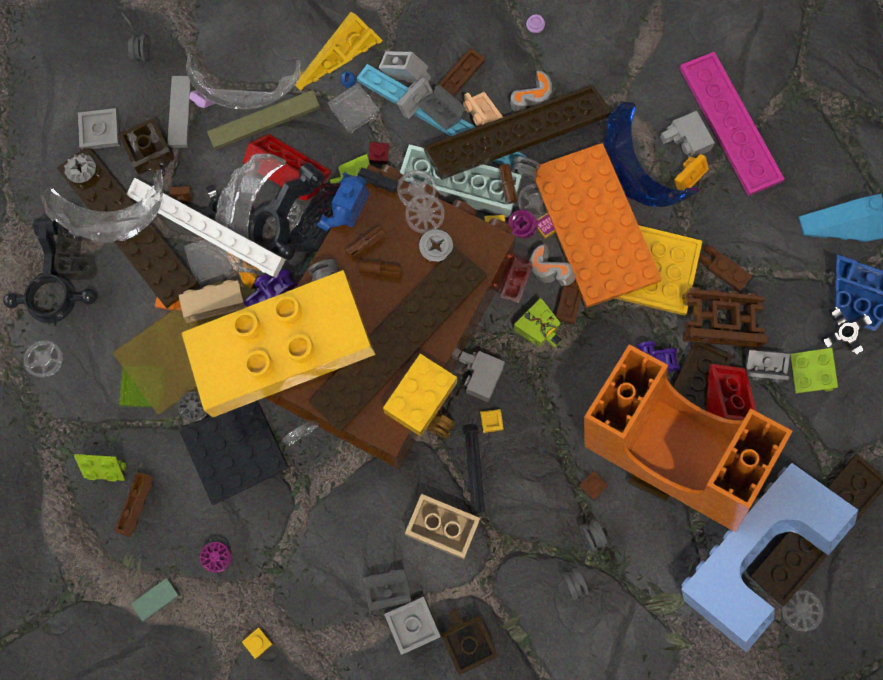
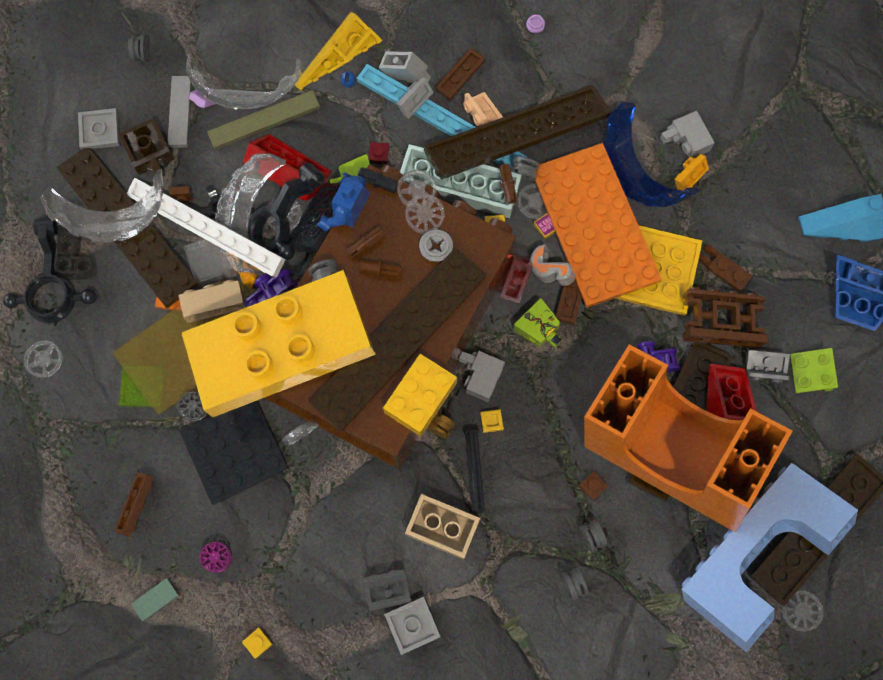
(88, 168): light grey gear -> none
(101, 467): lime hinge -> none
(353, 108): clear tile -> none
(443, 108): dark grey bracket -> none
(468, 642): dark brown hinge -> none
(523, 224): magenta wheel -> none
(533, 96): light grey animal -> none
(731, 124): dark pink plate -> none
(836, 335): pin -> none

